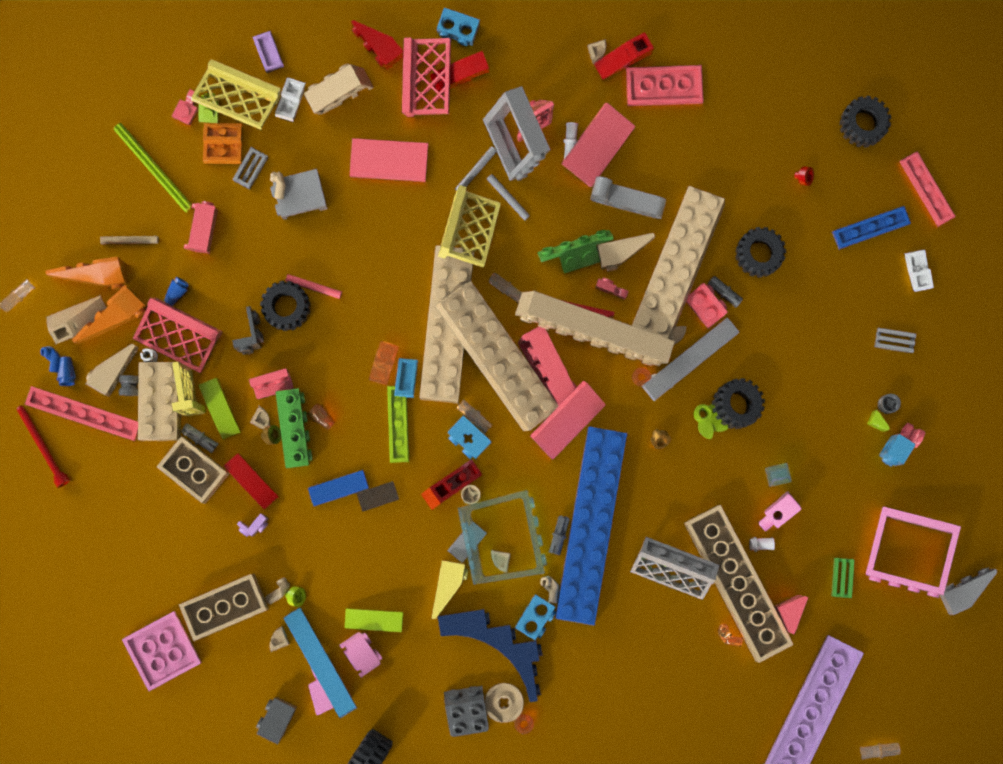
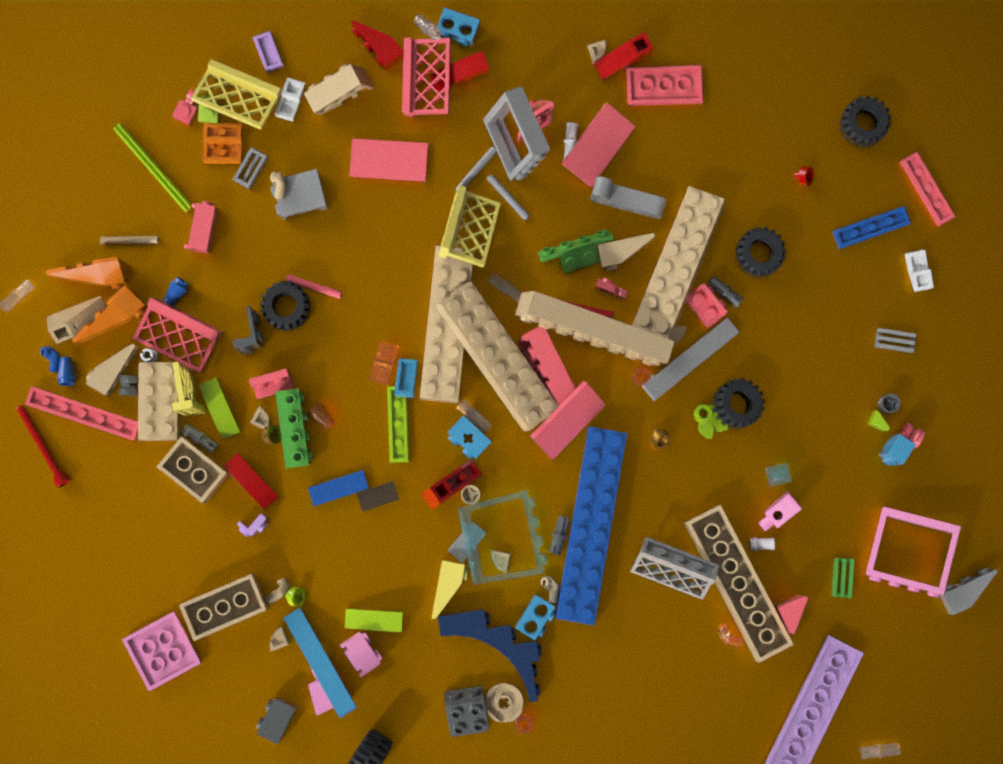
(427, 27): none -> clear axle

